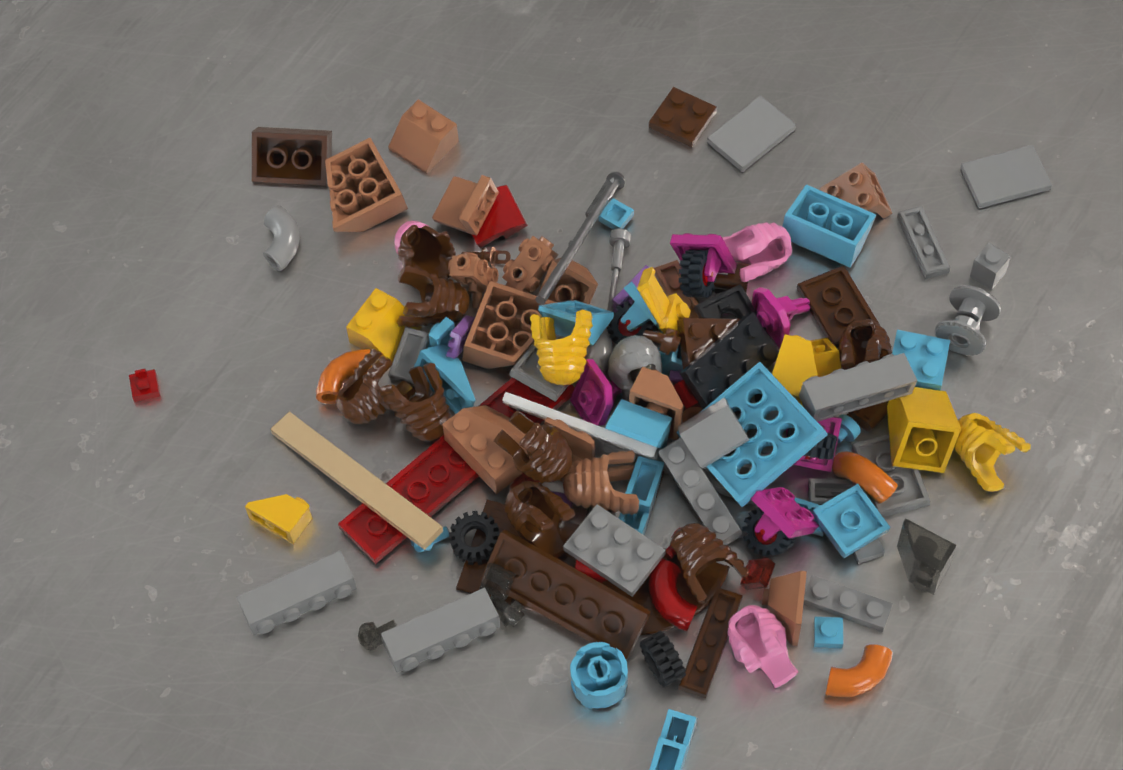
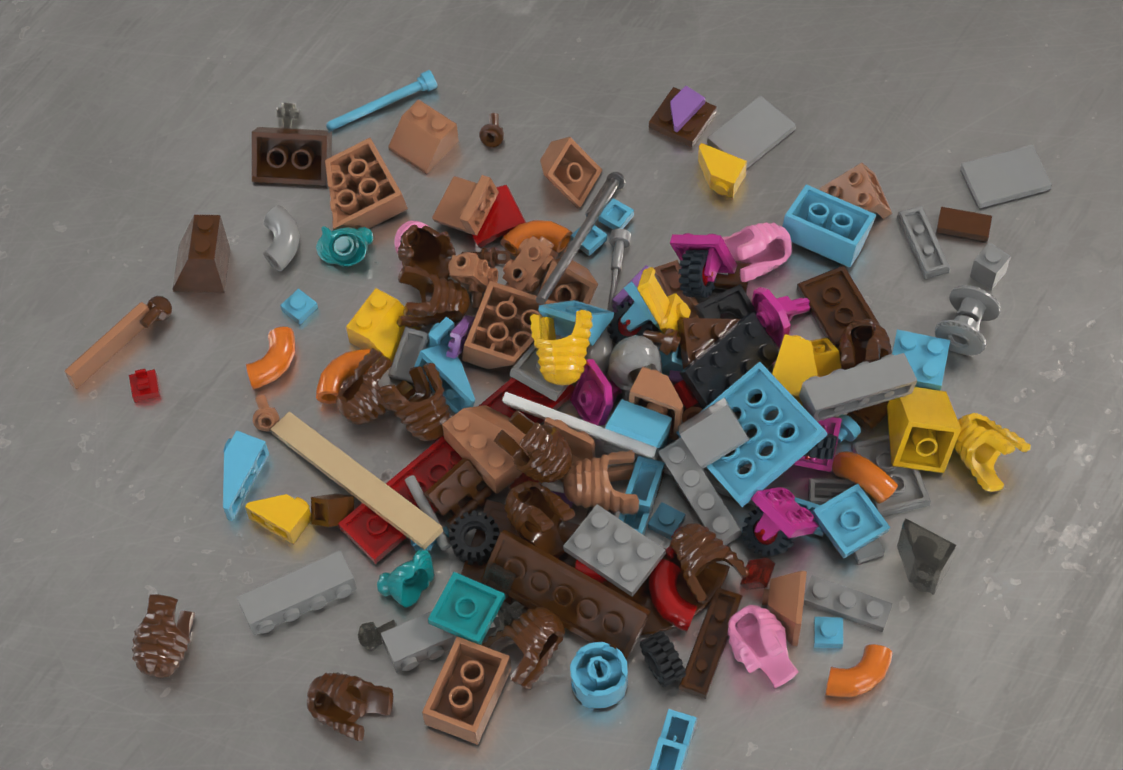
(106, 346): none -> nougat tile
(158, 640): none -> reddish brown hair
(160, 310): none -> reddish brown plate
(202, 256): none -> reddish brown slope
(242, 463): none -> medium azure slope
(265, 416): none -> nougat plate
(277, 359): none -> orange cylinder
(287, 113): none -> clear smoke plate
(299, 306): none -> medium azure plate
(330, 509): none -> reddish brown panel
(343, 699): none -> reddish brown hair
(344, 245): none -> teal hair
(408, 579): none -> teal hair
(424, 82): none -> medium azure piece
(424, 506): none -> light grey bar
(455, 486): none -> reddish brown plate
(466, 608): none -> teal plate
(467, 690): none -> nougat brick
(491, 133): none -> reddish brown plate
(537, 636): none -> reddish brown hair
(551, 231): none -> orange cylinder
(570, 169): none -> nougat slope
(593, 240): none -> medium azure plate
(666, 520): none -> medium azure plate
(684, 106): none -> medium lavender tile
(722, 170): none -> yellow slope
(964, 224): none -> reddish brown tile

